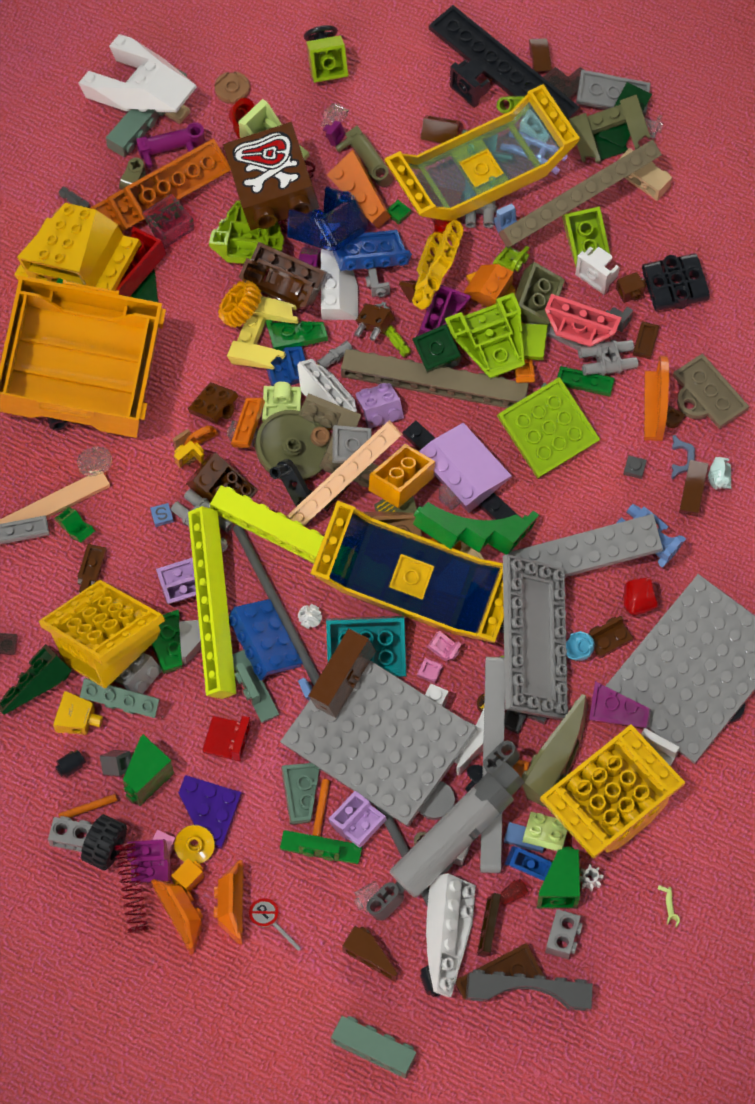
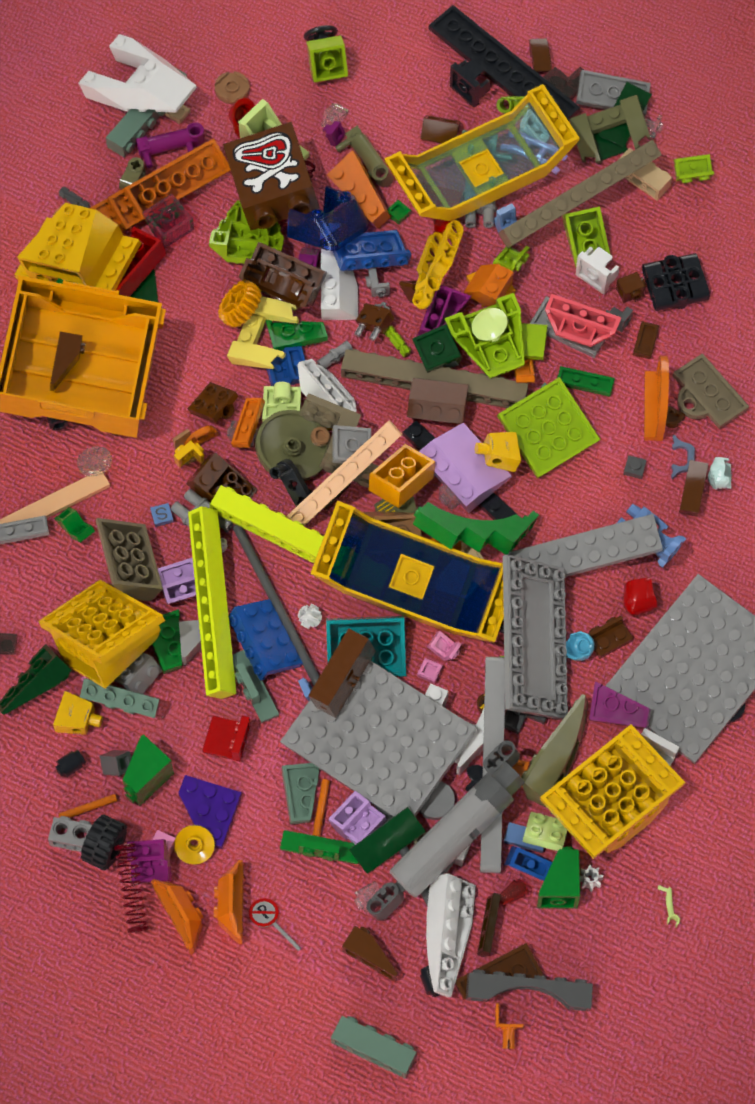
(66, 356): none -> reddish brown slope
(91, 566): reddish brown hinge -> none
(130, 558): none -> dark tan slope
(188, 875): light orange brick -> none
(380, 405): lavender bracket -> none
(387, 840): none -> dark green piece
(437, 401): none -> reddish brown slope
(489, 324): none -> yellowish green dish
(500, 450): none -> yellow torso
(508, 1030): none -> orange bracket
(535, 291): olive slope -> none
(559, 933): light grey brick -> none
(603, 353): light grey pin -> none
(692, 168): none -> lime bracket

